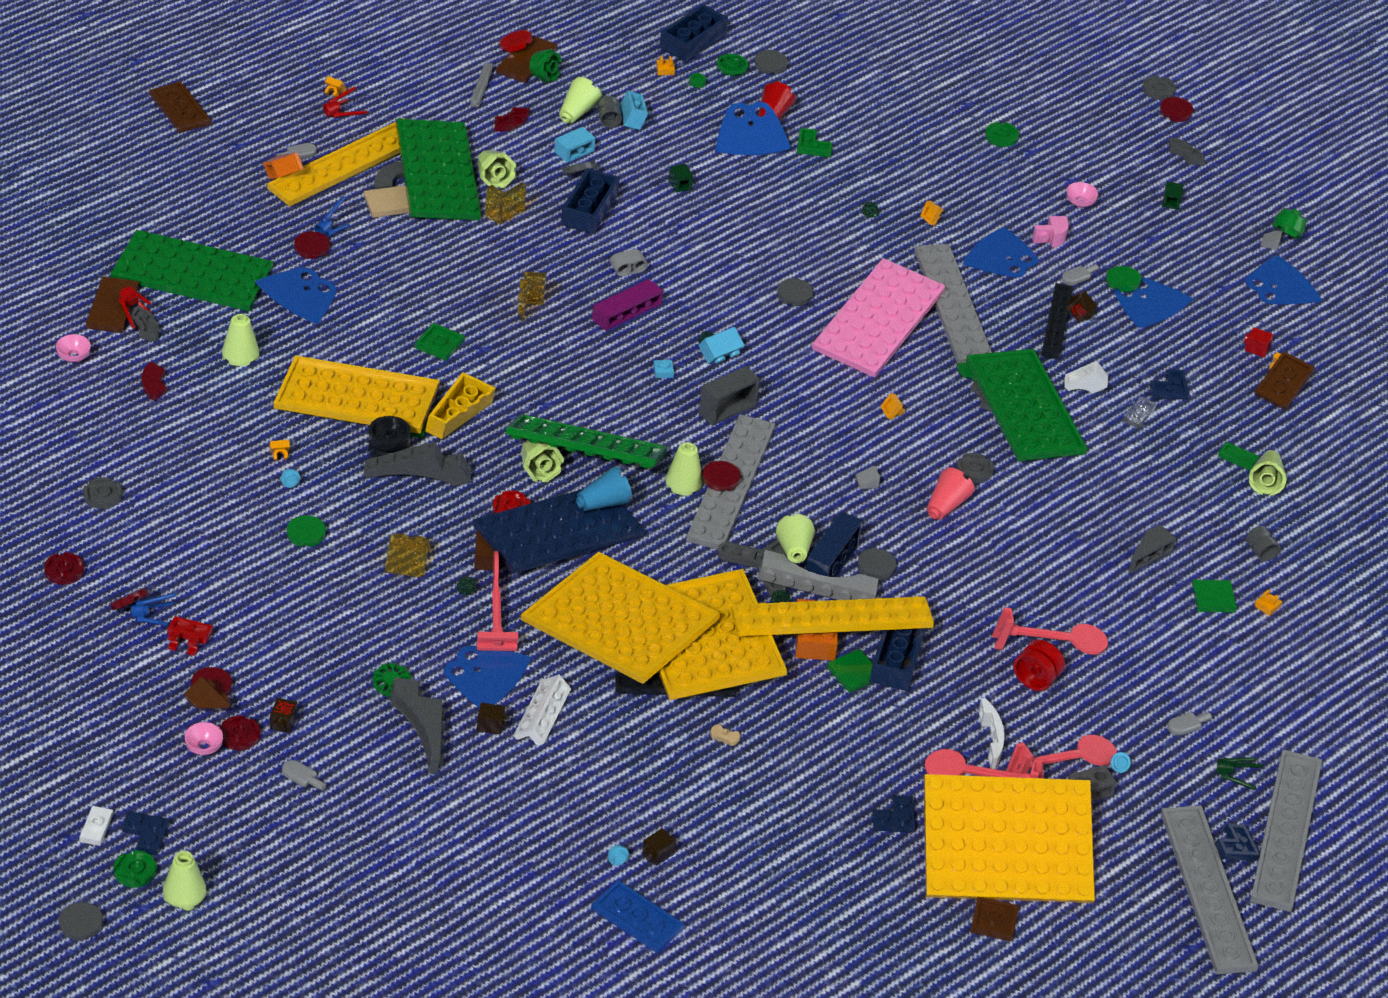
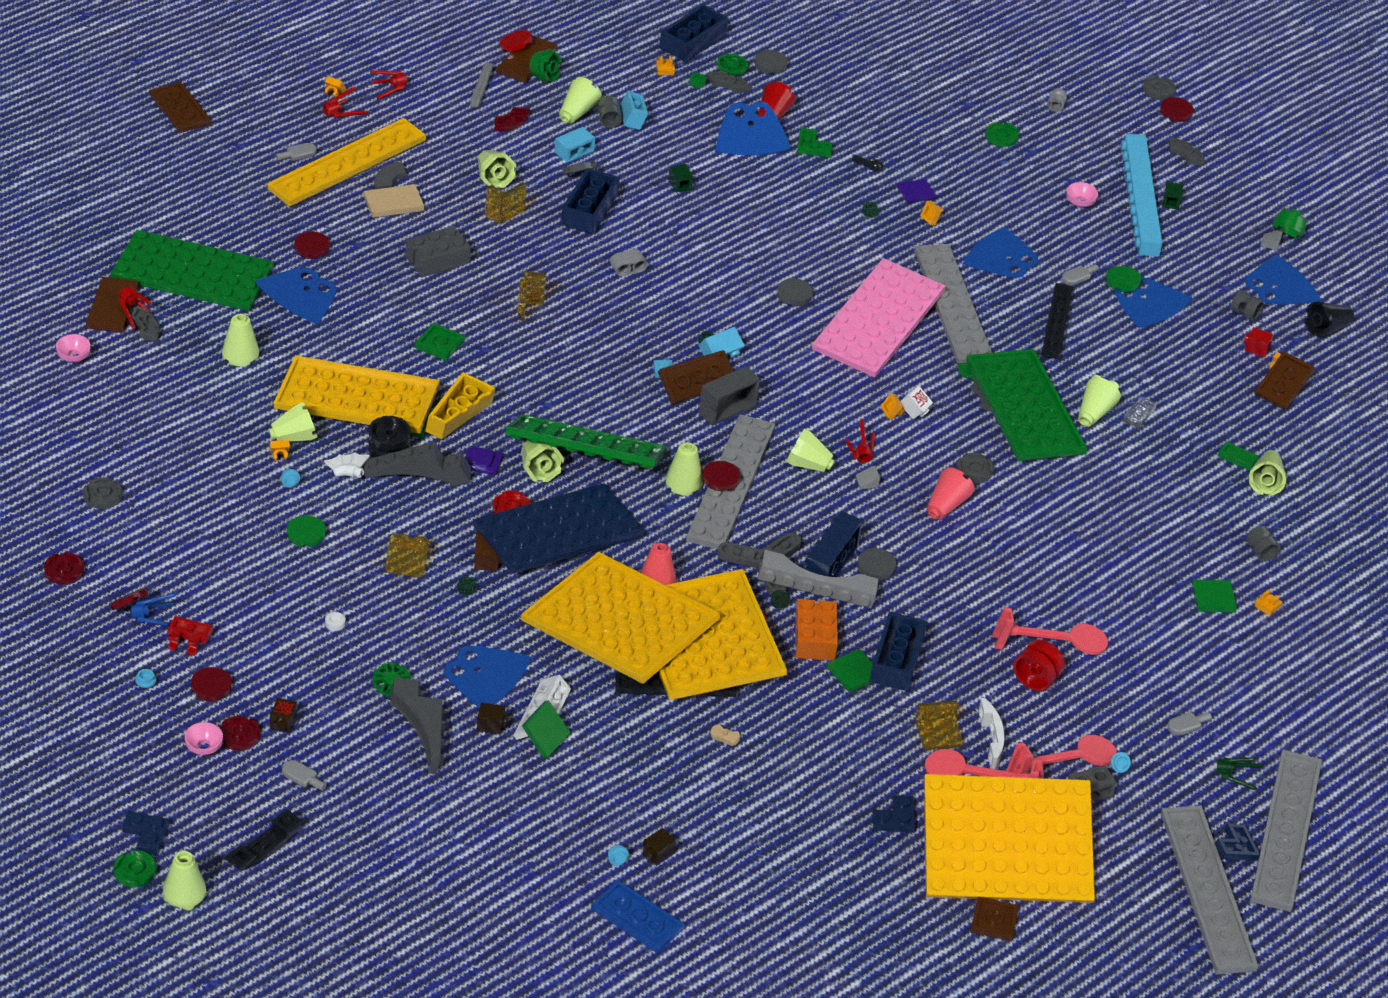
(80, 921): dark grey tile -> none
(96, 825): white plate -> none
(145, 678): none -> medium azure plate
(152, 381): dark red tile -> none
(205, 697): reddish brown slope -> none
(267, 843): none -> black slope
(283, 165): orange slope -> none
(293, 425): none -> yellowish green cone
(325, 225): blue plant -> none
(335, 621): none -> white tile
(348, 465): none -> white arm
(397, 79): none -> red plant
(437, 169): green plate -> none
(437, 251): none -> dark grey piece
(483, 460): none -> dark purple piece
(496, 639): coral piece -> none
(545, 729): none -> green tile
(606, 491): dark azure cone -> none
(627, 304): magenta brick -> none
(660, 564): none -> coral cone
(686, 379): none -> reddish brown tile
(722, 79): none -> dark grey tile
(795, 536): yellowish green cone -> none
(810, 453): none -> yellowish green cone
(832, 616): yellow plate -> none
(863, 452): none -> red plant
(875, 165): none -> black bar
(916, 190): none -> dark purple piece
(916, 403): none -> white brick
(938, 725): none -> clear yellow bracket
(1052, 233): bright pink brick -> none
(1057, 100): none -> light grey wheel
(1081, 306): dark brown brick -> none
(1089, 378): white arch -> none
(1098, 399): none -> yellowish green cone
(1141, 195): none -> medium azure brick
(1154, 545): dark grey slope -> none
(1173, 388): dark blue plate -> none
(1248, 306): none -> dark grey wheel
(1327, 317): none -> black cone

